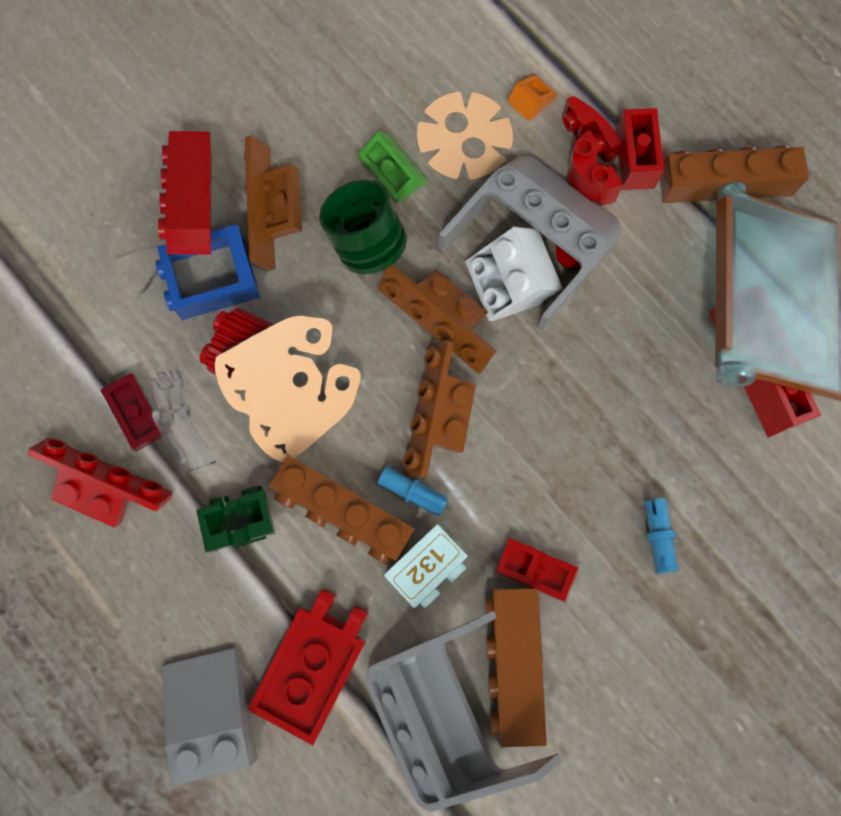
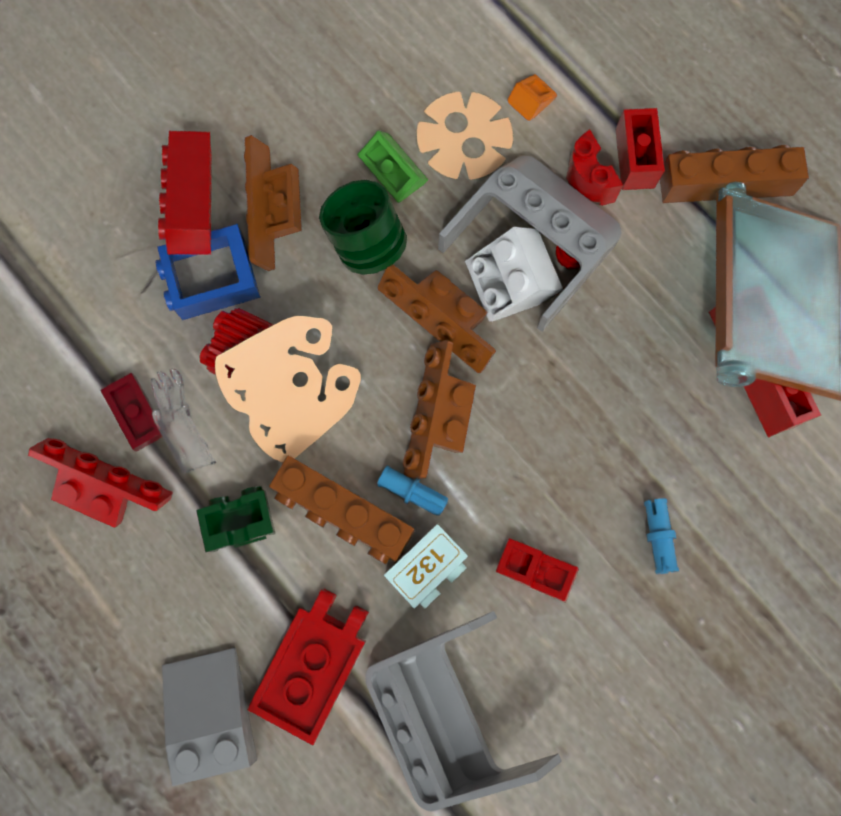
(517, 668): dark orange brick -> none
(581, 117): red slope -> none

